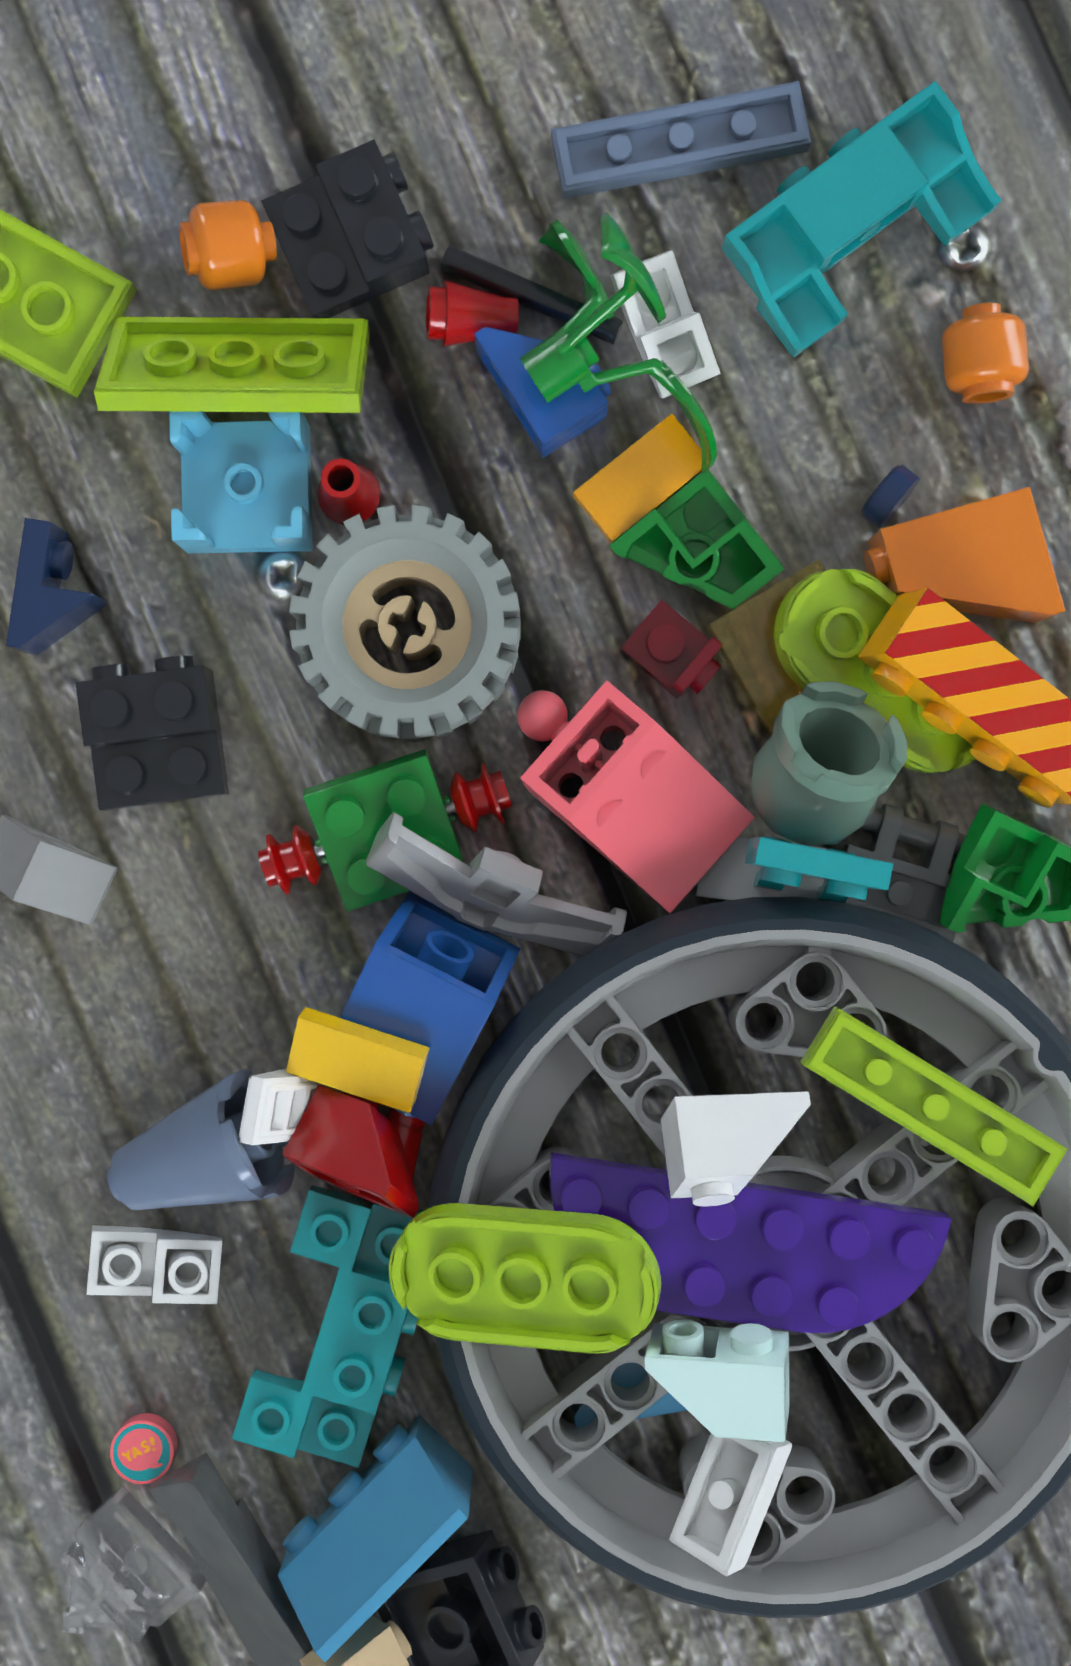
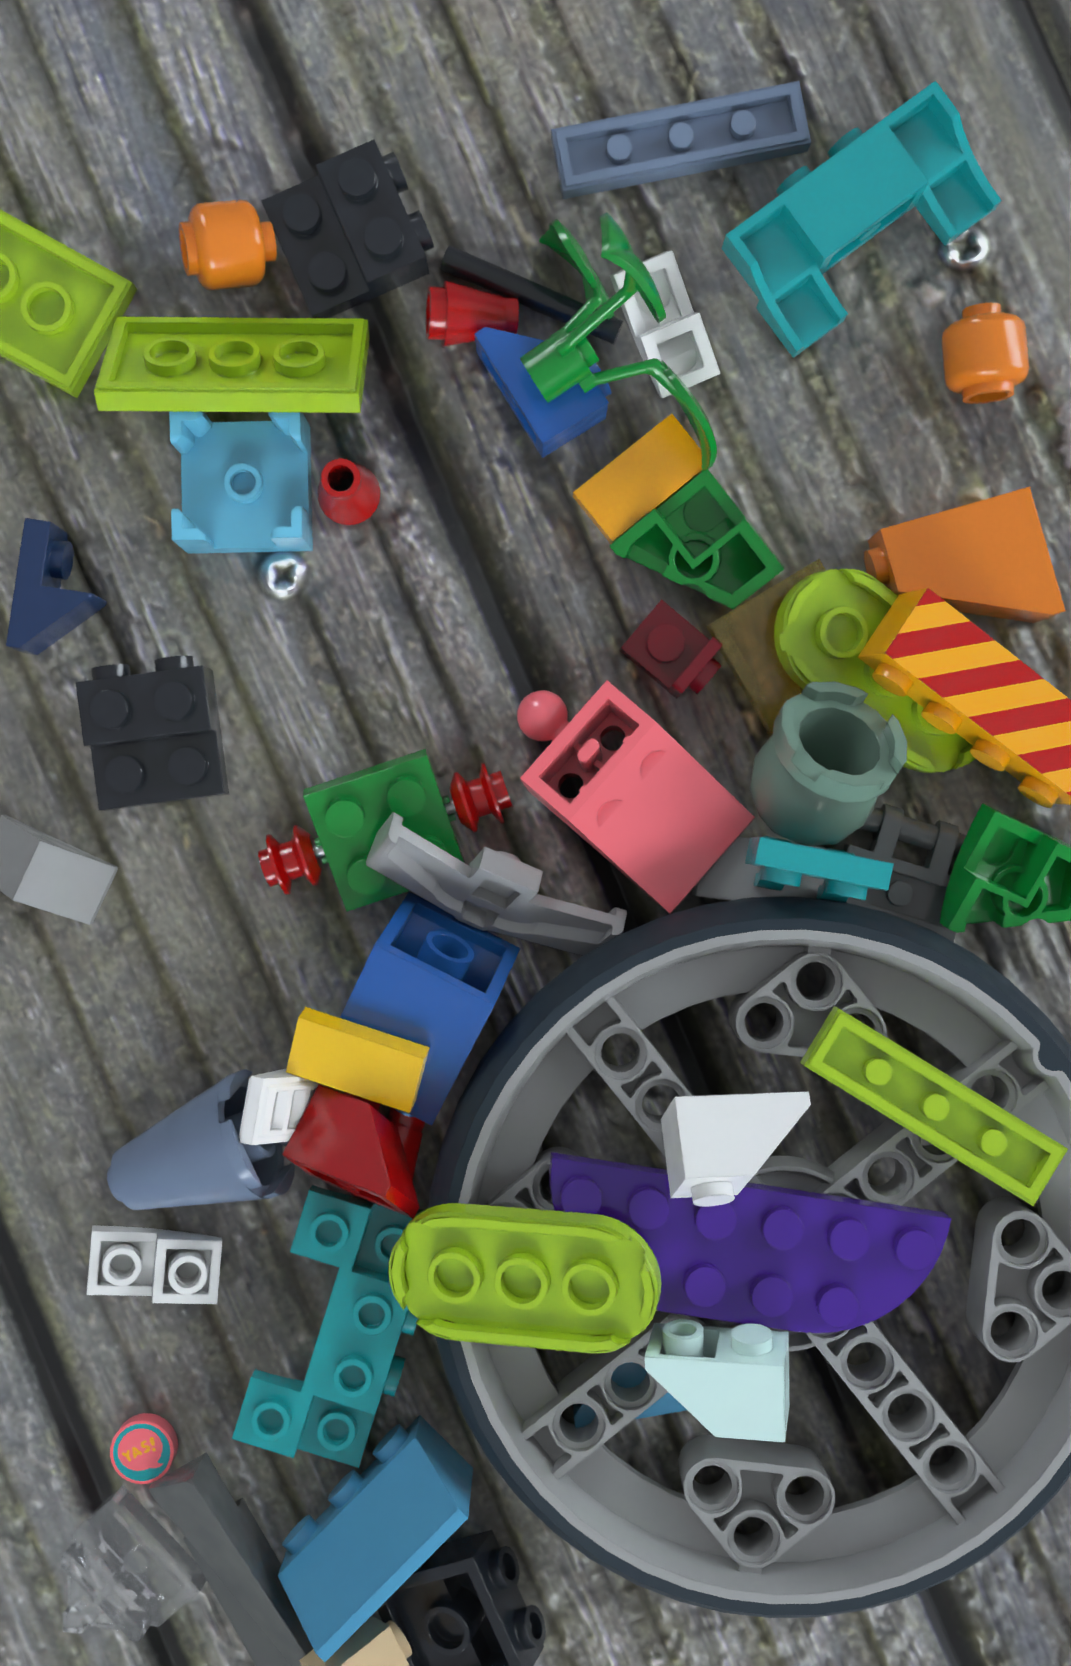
(342, 604): light grey wheel -> none
(729, 1500): white slope -> none
(889, 495): dark blue tile -> none

